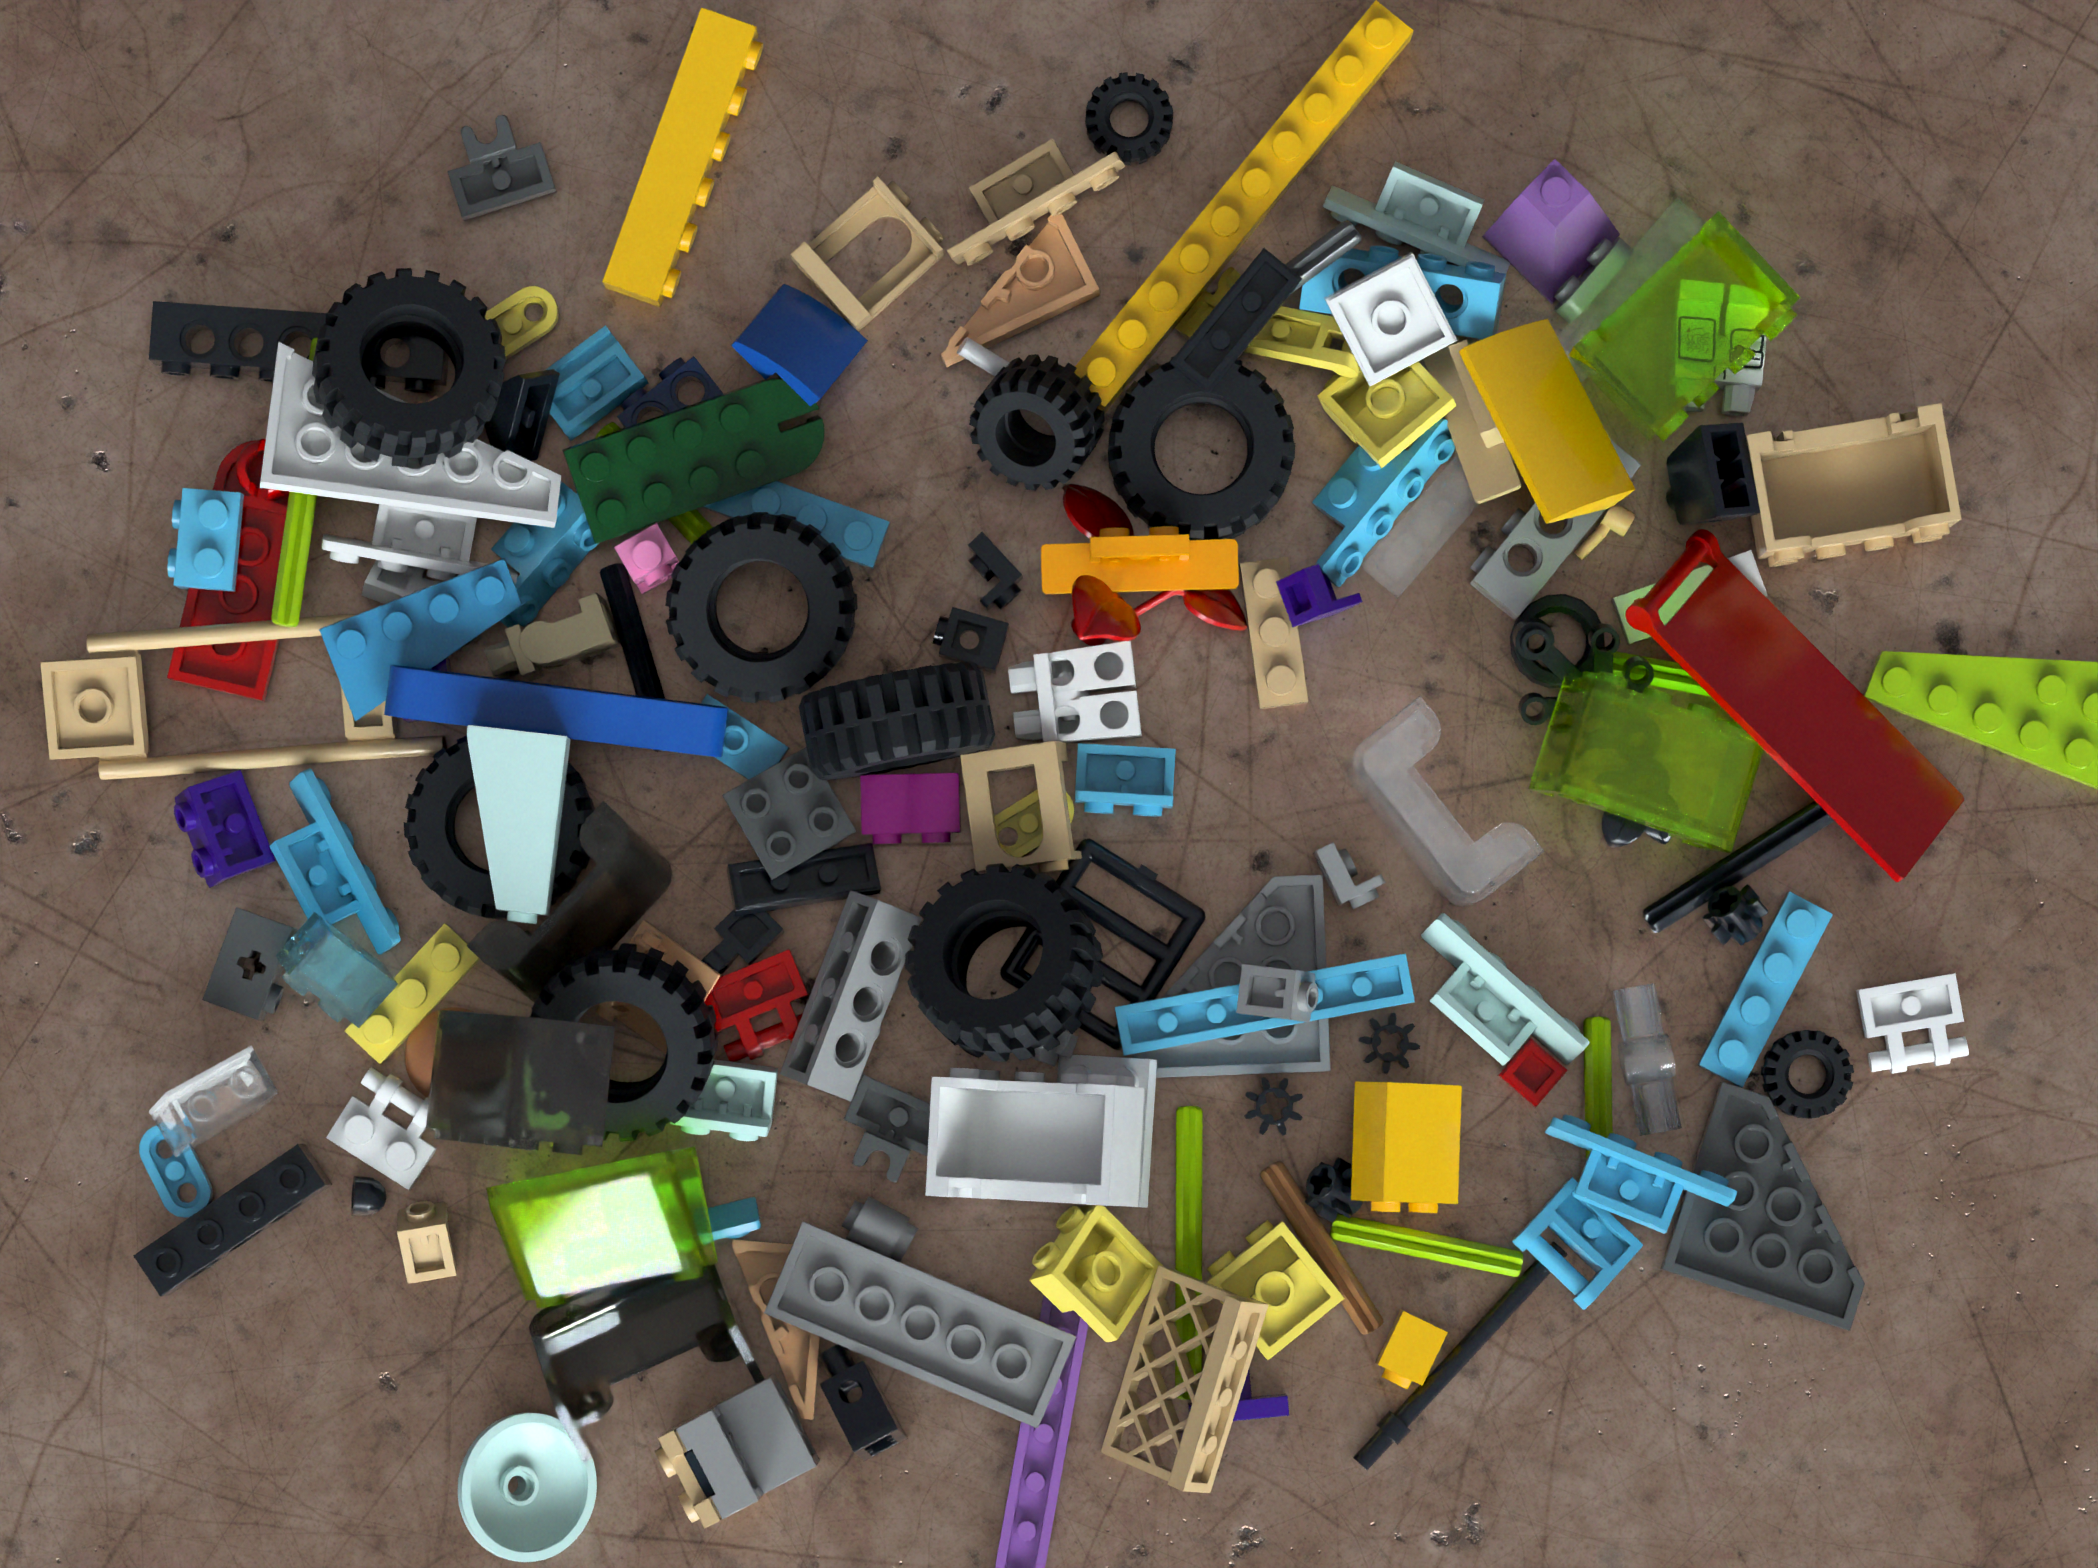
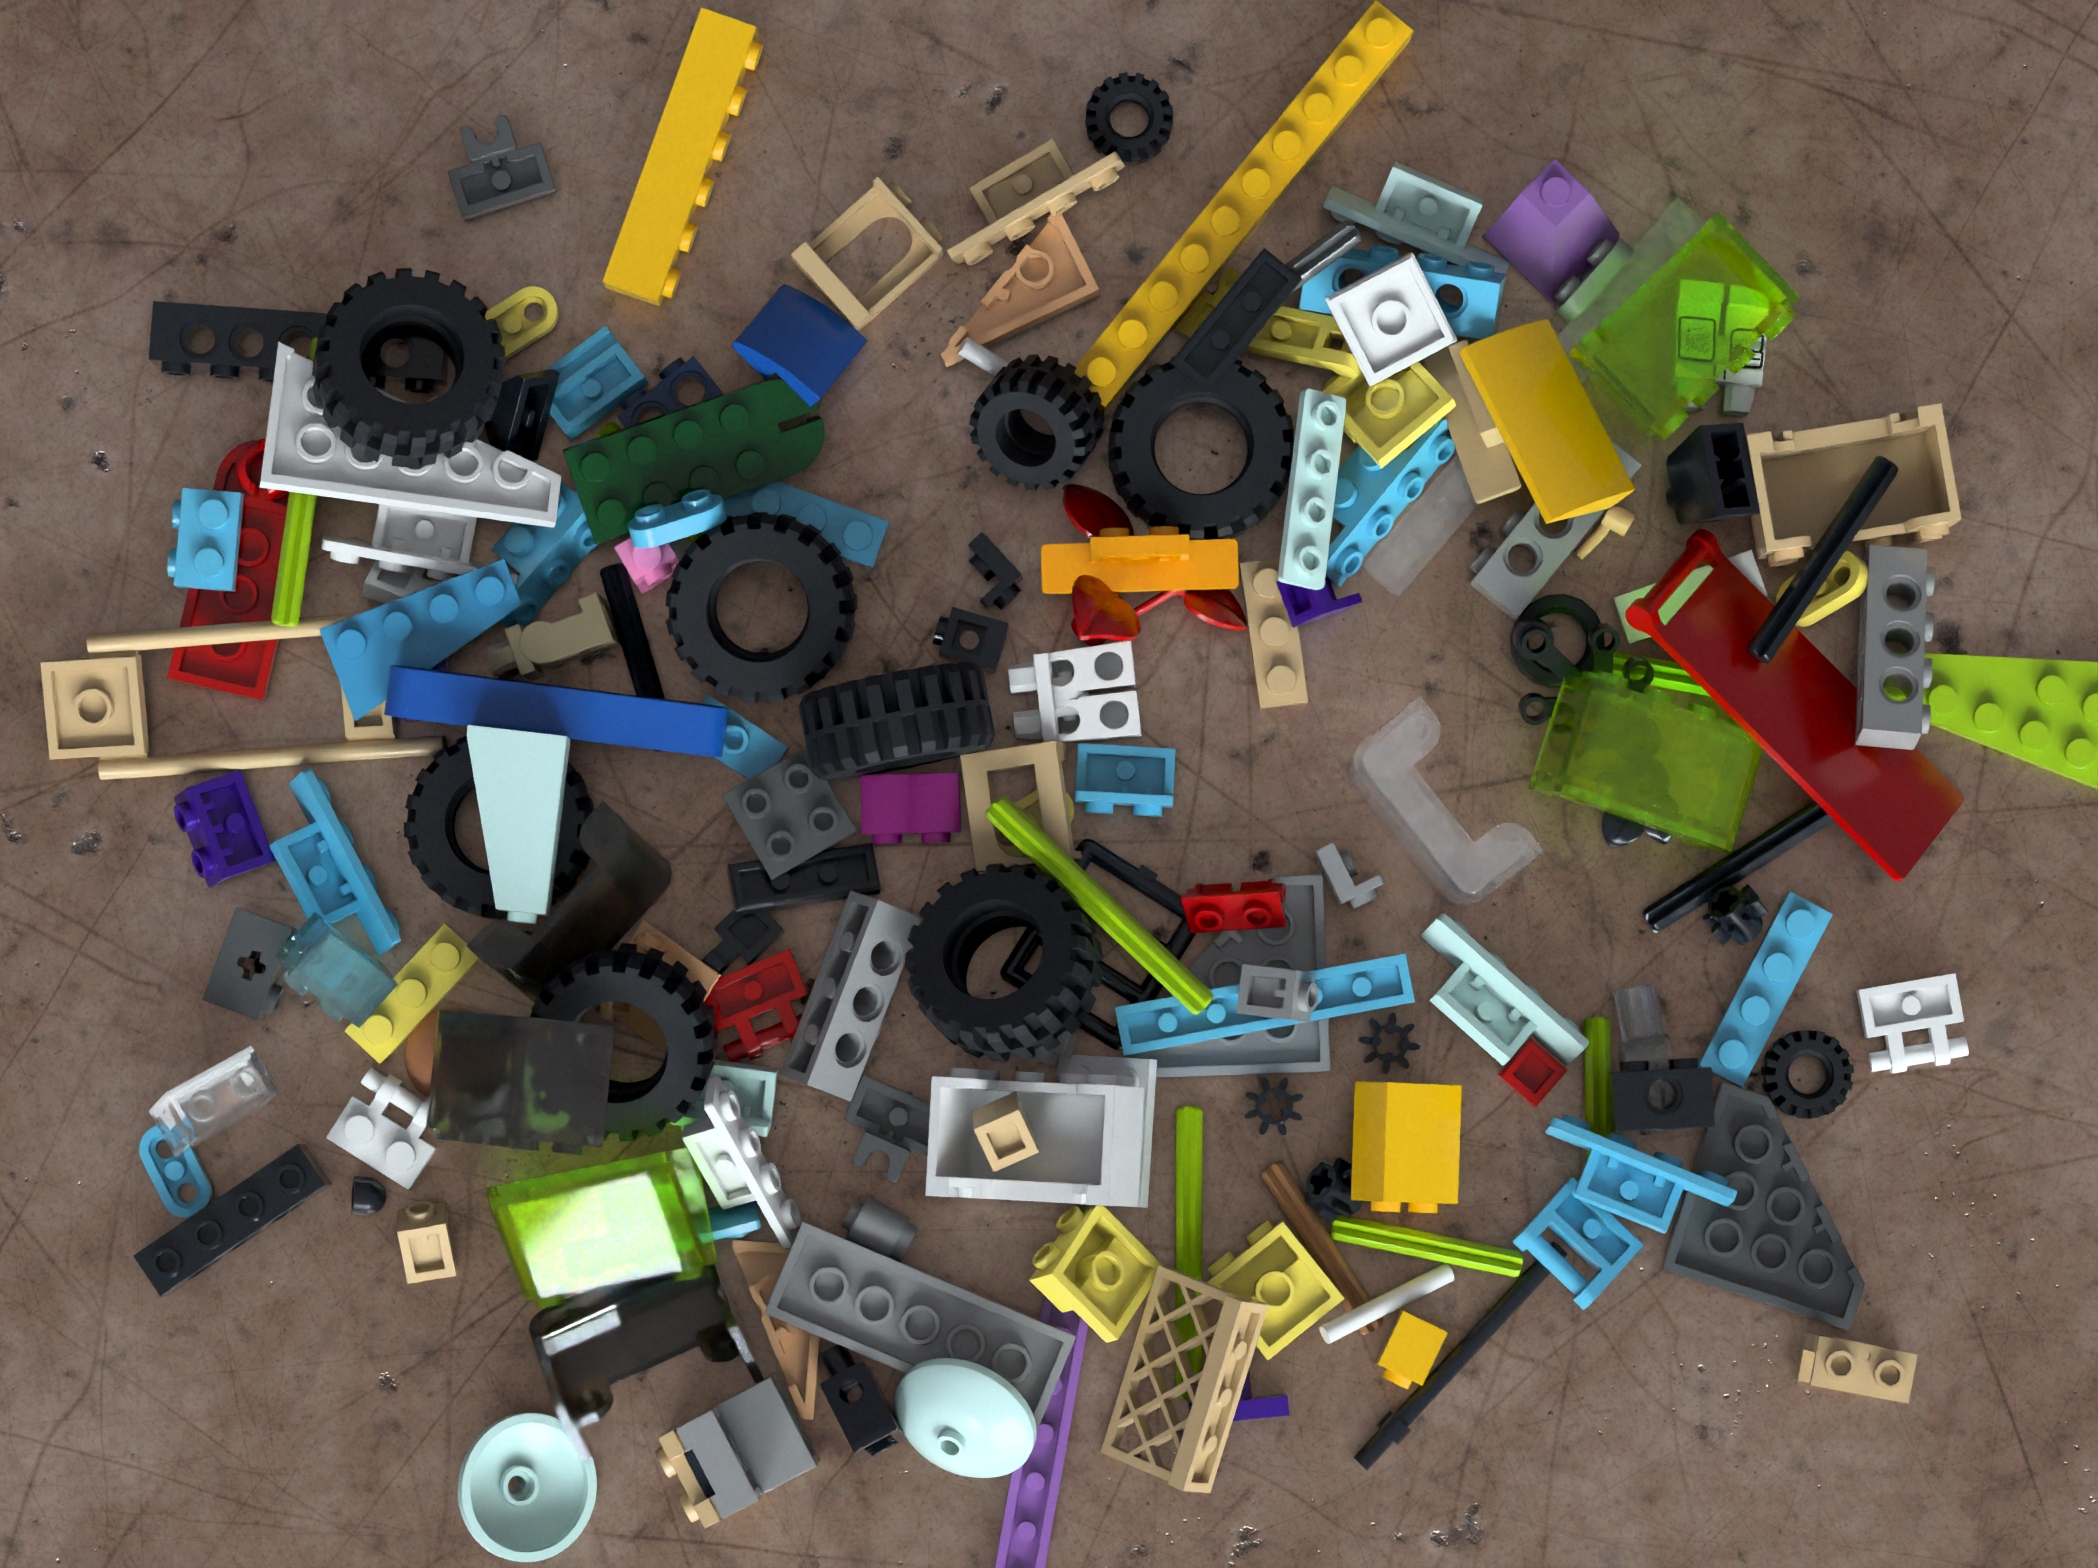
(660, 525): none -> medium azure plate
(734, 1164): none -> white bracket
(965, 1418): none -> light aqua dish
(1004, 1131): none -> tan panel
(1099, 905): none -> lime axle
(1220, 909): none -> red hinge
(1312, 489): none -> light aqua bracket
(1386, 1303): none -> white bar
(1691, 1102): none -> black brick
(1822, 559): none -> black axle
(1833, 592): none -> light yellow plate
(1856, 1367): none -> tan panel
(1878, 717): none -> light grey brick

